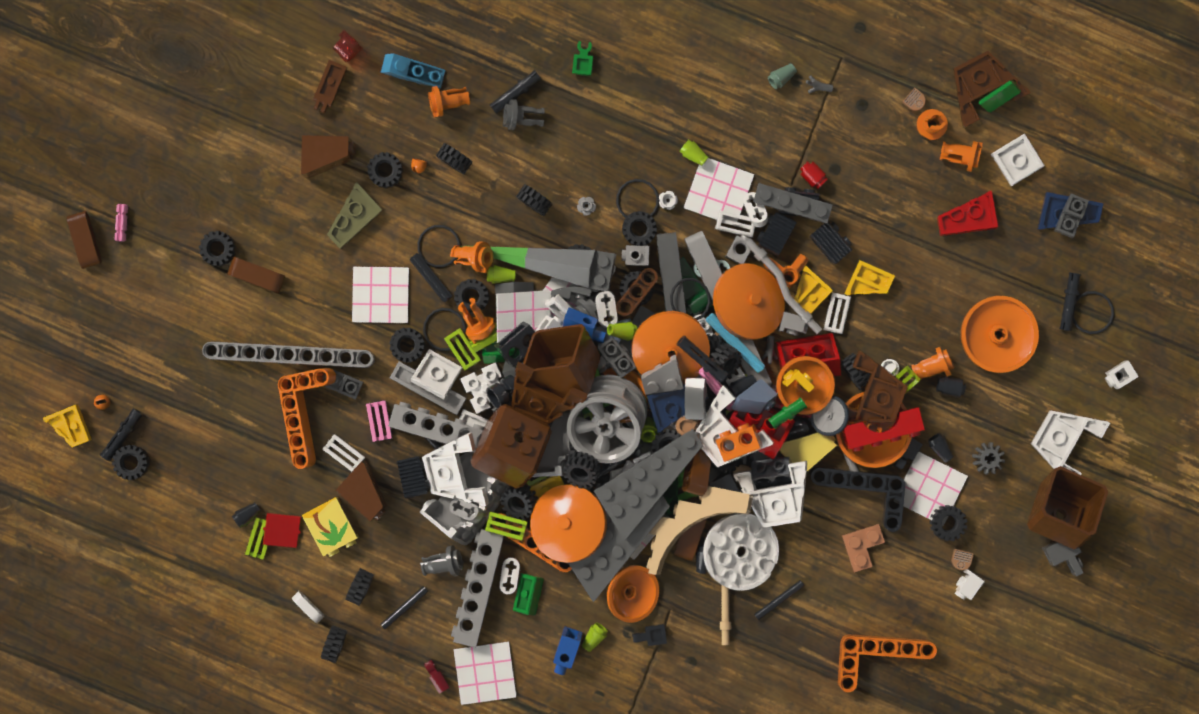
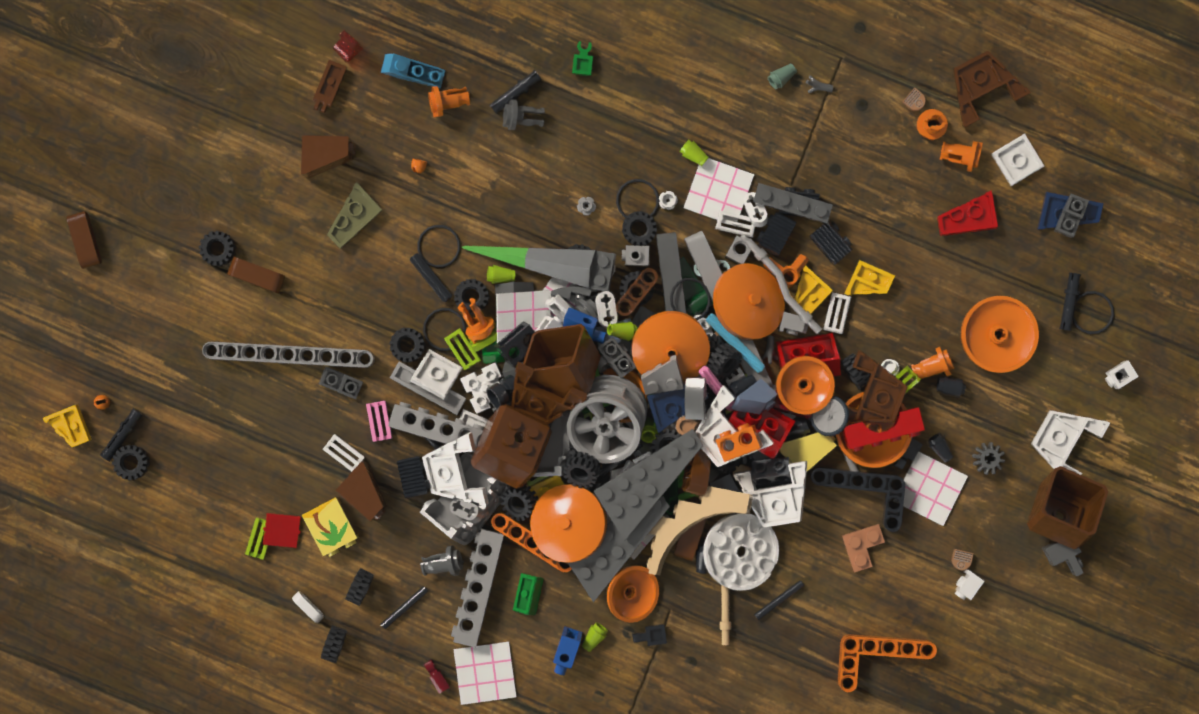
(121, 222): bright pink axle -> none
(246, 514): black cone -> none
(300, 411): orange beam -> none
(380, 294): white piece -> none
(385, 181): black tyre -> none
(454, 158): black tyre -> none
(478, 256): orange piece -> none
(490, 521): lime tile -> none
(514, 577): white beam -> none
(534, 200): black tyre -> none
(685, 344): black pin -> none
(787, 413): green pin -> none
(803, 379): yellow bracket -> none
(813, 174): red brick -> none
(958, 528): black tyre -> none
(1000, 96): green slope -> none

